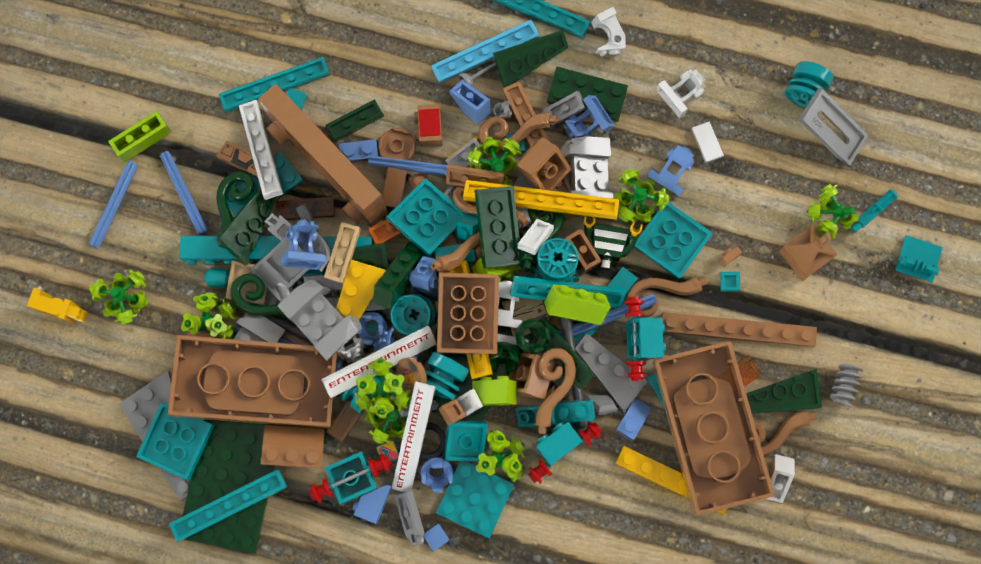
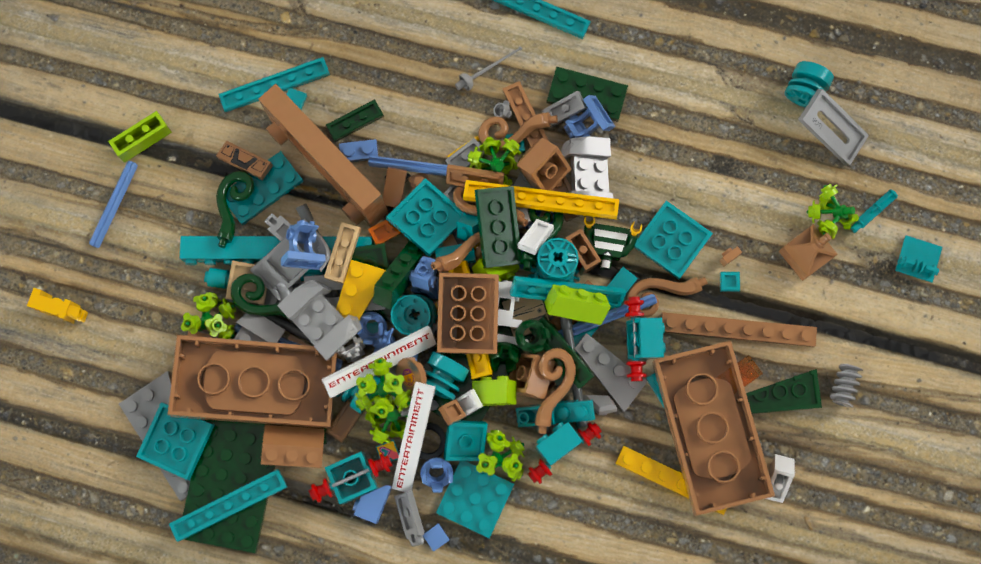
(118, 292): lime plant -> none
(183, 193): medium blue axle -> none
(247, 225): dark green wing -> none
(260, 150): white tile -> none
(318, 207): reddish brown tile -> none
(397, 144): medium nougat tile -> none
(429, 125): brick -> none
(471, 102): medium blue slope -> none
(483, 51): medium azure plate -> none
(523, 58): dark green wing -> none
(609, 23): white tile -> none
(633, 419): medium blue slope -> none
(642, 190): lime plant -> none
(683, 157): medium blue tile -> none
(693, 82): white tile -> none
(707, 142): white tile -> none
(793, 422): medium nougat plant -> none

